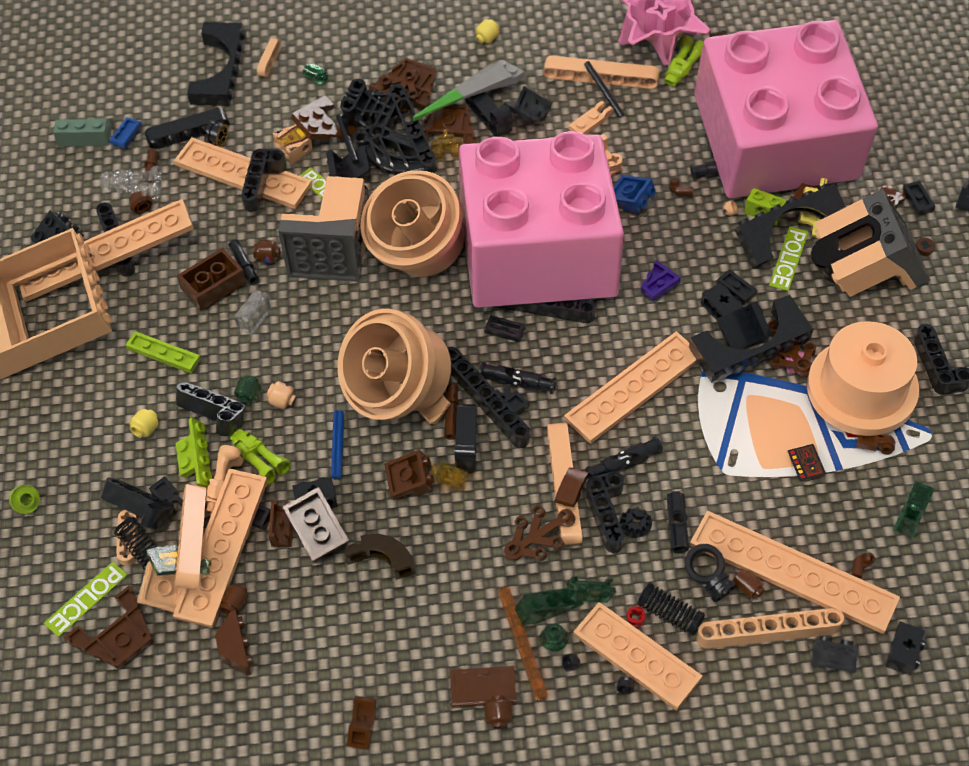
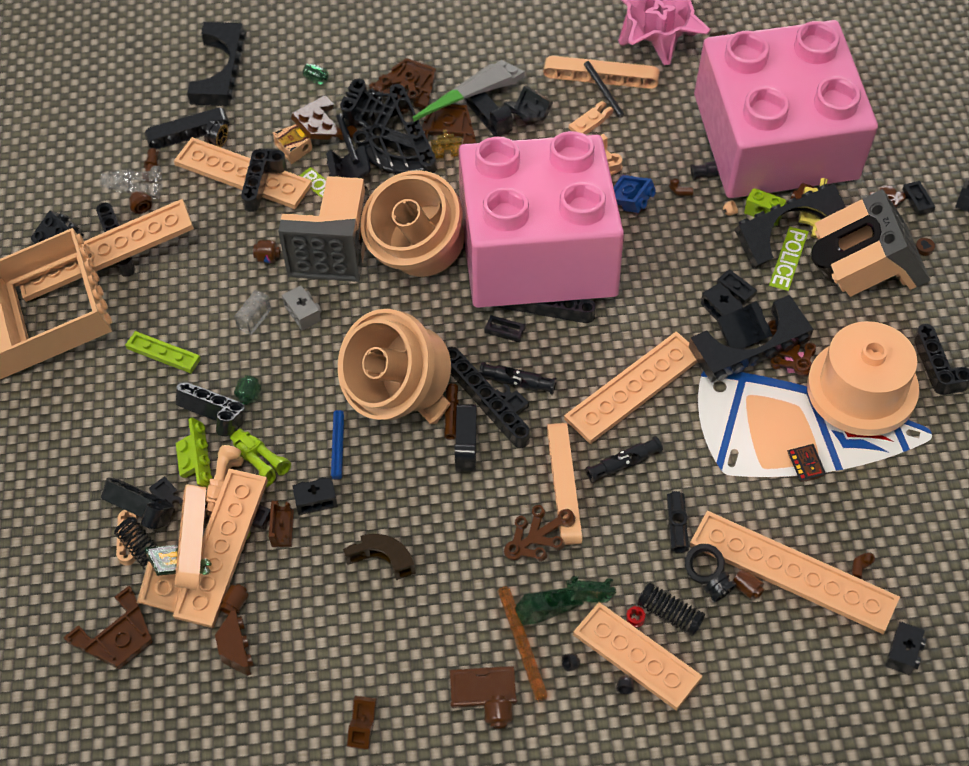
(24, 499): lime plate -> none
(83, 132): sand green slope -> none
(85, 599): lime sticker -> none
(125, 133): blue plate -> none
(144, 423): light yellow head -> none
(211, 279): reddish brown brick -> none
(243, 261): black pin -> none
(268, 57): light nougat beam -> none
(280, 395): light nougat head -> none
(301, 307): none -> light grey brick
(315, 524): brick -> none
(409, 475): reddish brown plate -> none
(448, 475): clear yellow hips -> none
(487, 31): light yellow head -> none
(554, 637): clear green cone -> none
(570, 487): reddish brown slope -> none
(607, 513): black beam -> none
(632, 529): black gear -> none
(659, 281): dark purple wing -> none
(679, 67): lime piece -> none
(777, 622): light nougat beam -> none
(835, 655): black bracket -> none
(886, 443): reddish brown plate -> none
(914, 509): clear green slope -> none

